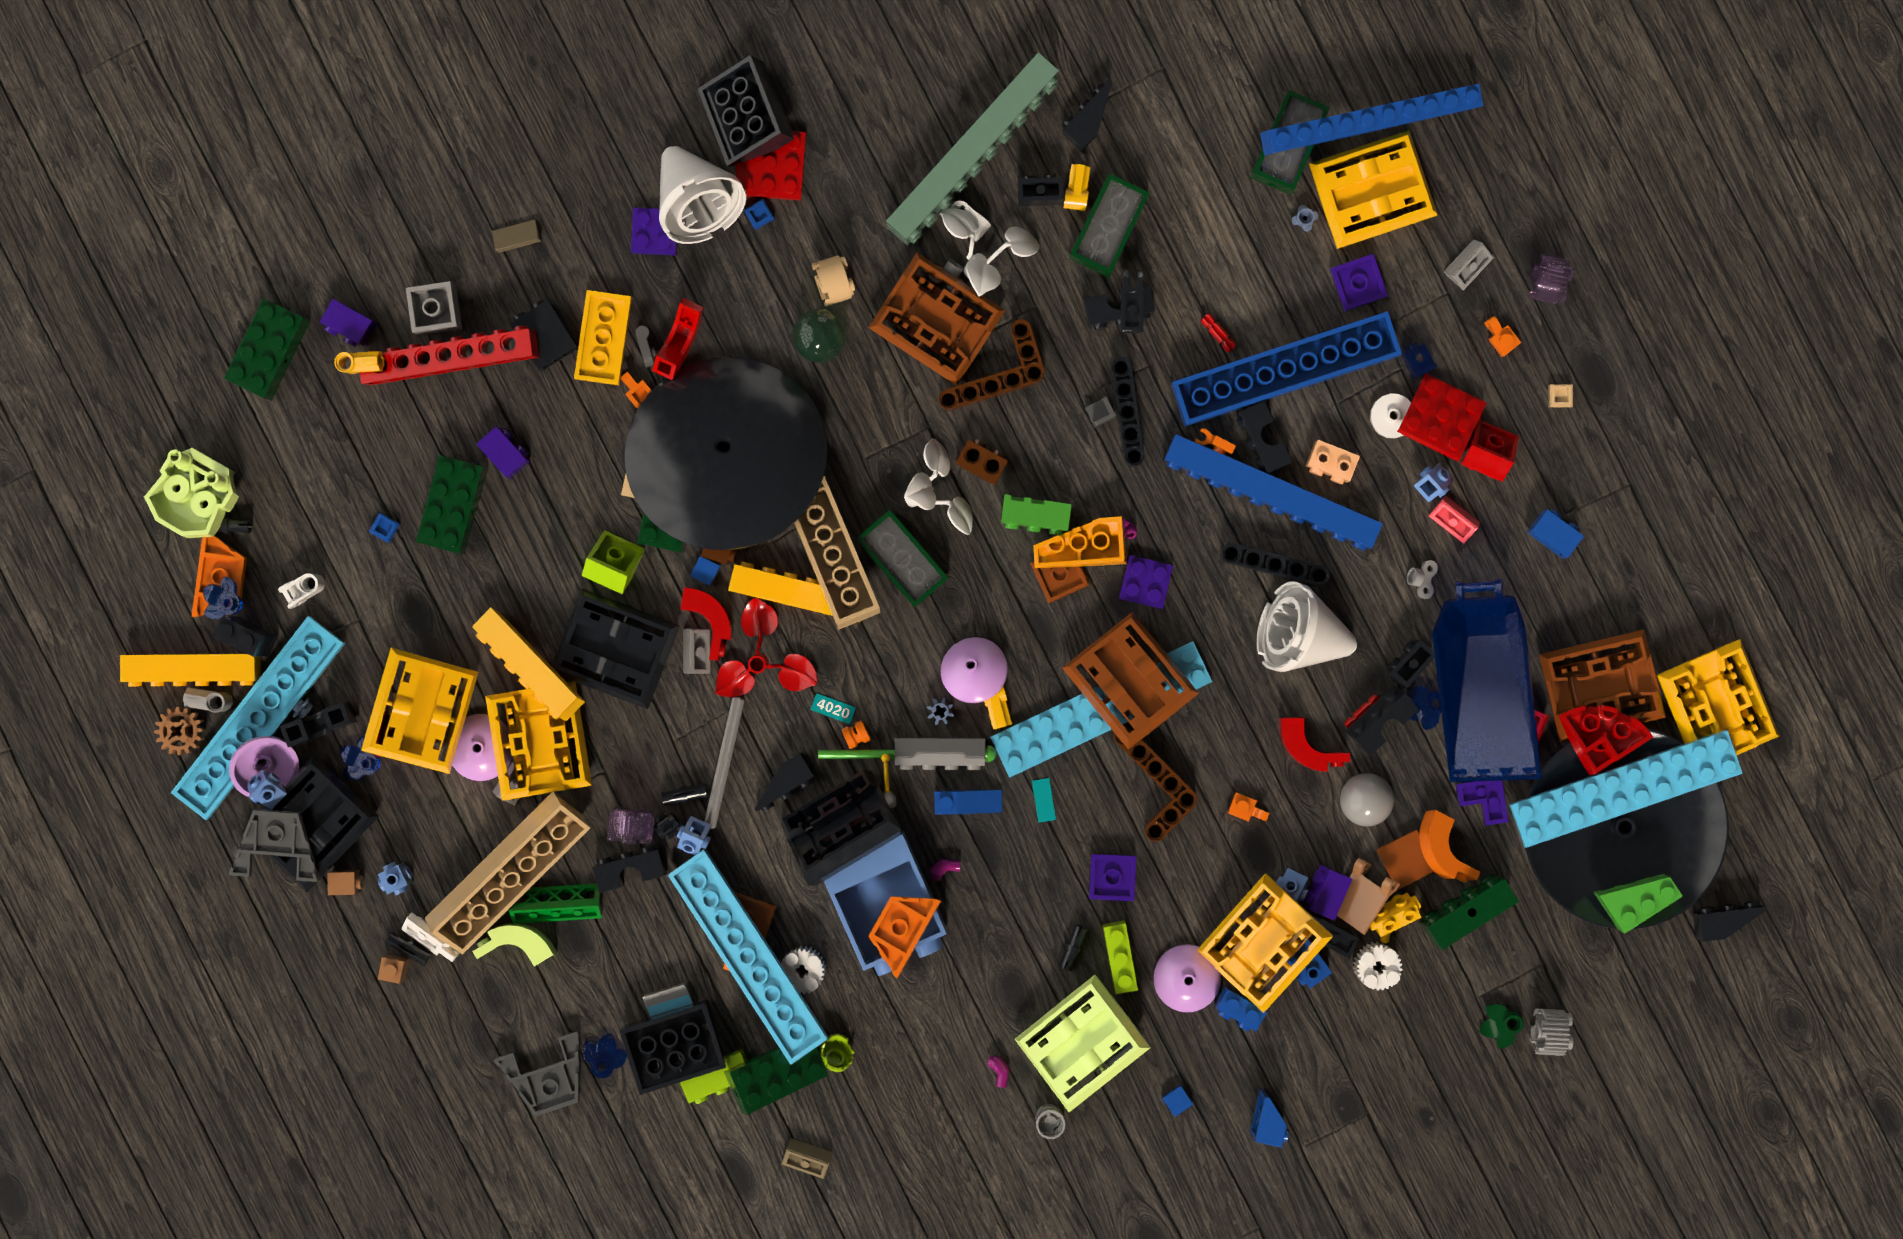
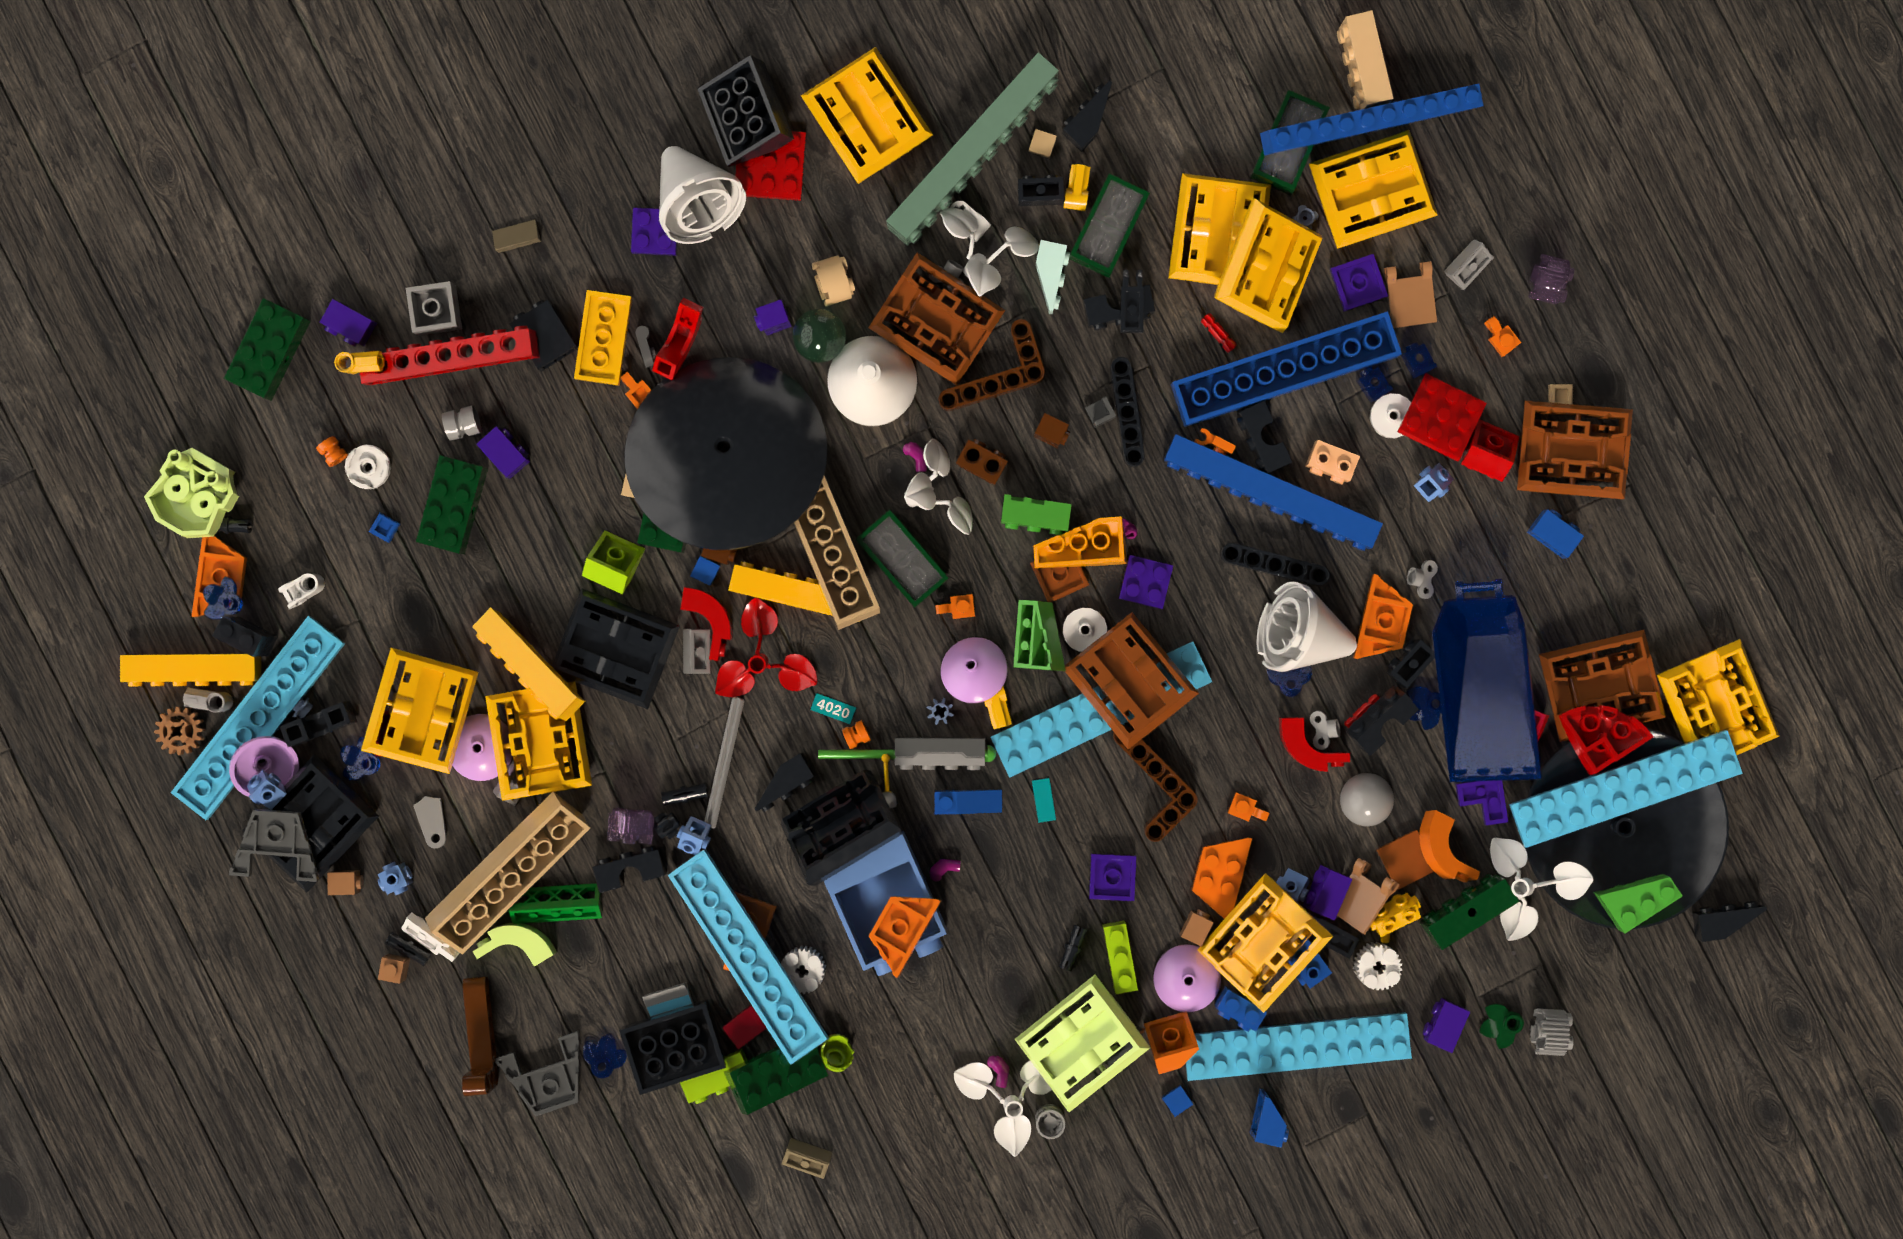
(332, 451): none -> orange wheel
(356, 466): none -> white plate
(431, 819): none -> light grey piece
(461, 423): none -> light grey wheel
(481, 1039): none -> reddish brown beam
(744, 1026): none -> dark red panel
(759, 214): blue tile -> none
(772, 318): none -> dark purple brick
(867, 115): none -> yellow piece
(872, 381): none -> white cone
(916, 452): none -> magenta arm
(960, 607): none -> orange plate
(1009, 1131): none -> white plant
(1037, 637): none -> bright green wedge
(1042, 143): none -> tan tile
(1049, 267): none -> light aqua slope
(1052, 431): none -> reddish brown brick
(1079, 618): none -> white plate
(1171, 1041): none -> orange slope
(1196, 927): none -> medium nougat brick
(1213, 225): none -> yellow piece
(1221, 874): none -> orange wing
(1273, 267): none -> yellow piece
(1297, 676): none -> clear blue plate
(1300, 1046): none -> medium azure plate
(1325, 729): none -> light grey piece
(1365, 61): none -> tan brick
(1373, 392): none -> clear blue brick
(1383, 620): none -> orange wing
(1411, 298): none -> medium nougat flag
(1445, 1025): none -> dark purple brick
(1454, 519): coral slope -> none
(1510, 855): none -> white plant
(1575, 450): none -> dark orange piece

